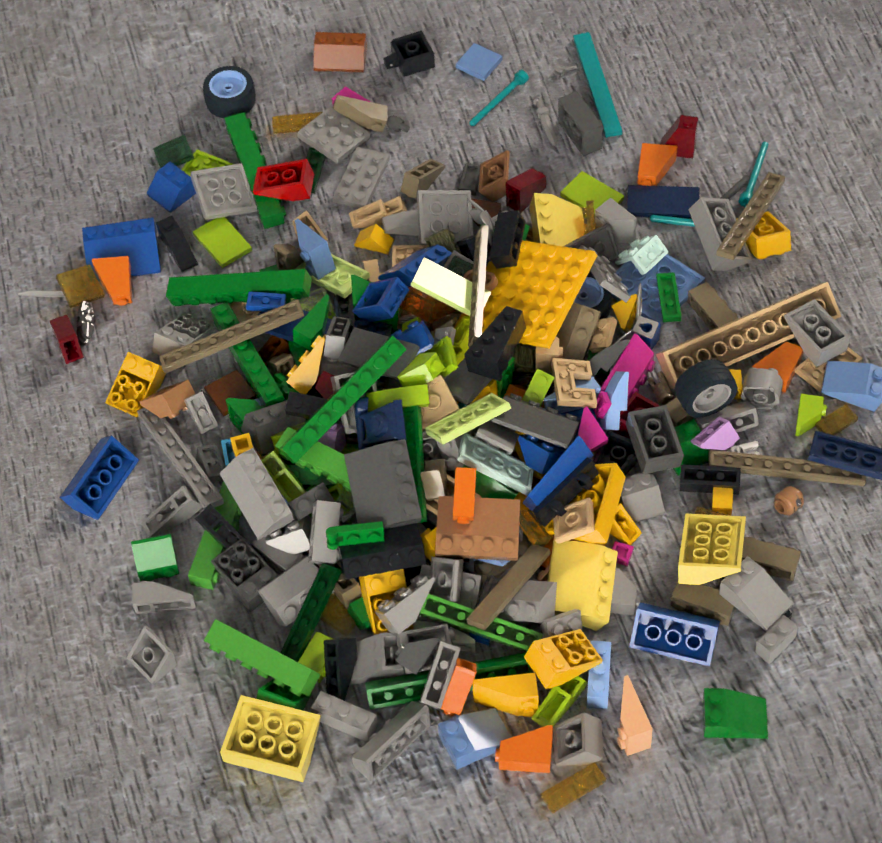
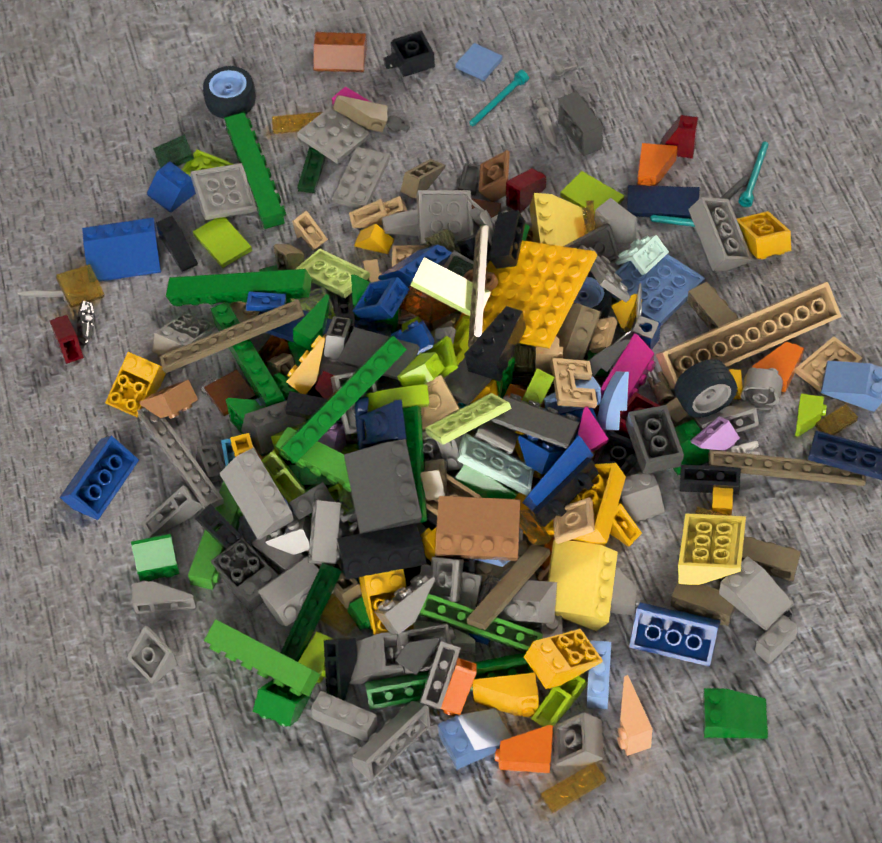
(115, 277): orange slope -> none
(201, 412): light grey plate -> none
(271, 738): light yellow slope -> none
(285, 180): red slope -> none
(314, 251): medium blue slope -> none
(354, 534): green plate -> none
(464, 495): orange slope -> none
(562, 623): light grey plate -> none
(597, 84): teal tile -> none
(603, 404): dark pink tile -> none
(624, 552): dark pink tile -> none
(668, 297): green plate -> none
(750, 216): dark tan tile -> none
(788, 500): medium nougat head -> none
(817, 332): light grey slope -> none

